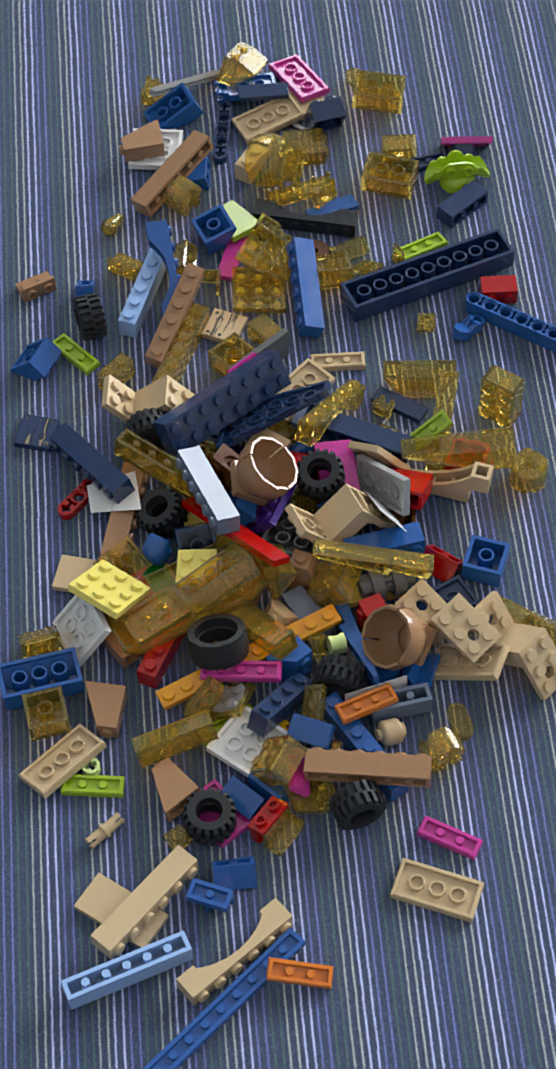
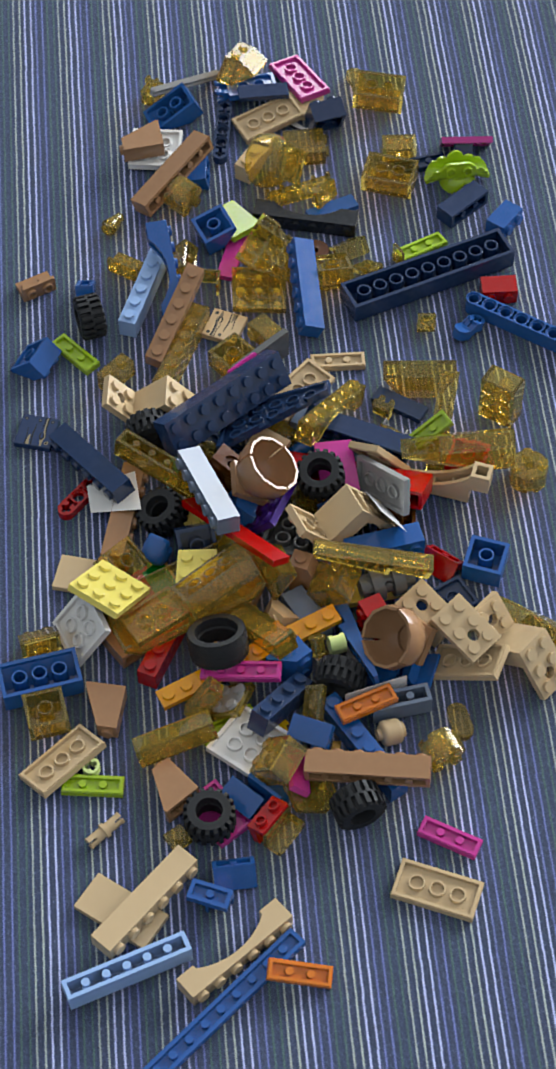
(505, 218): none -> blue brick

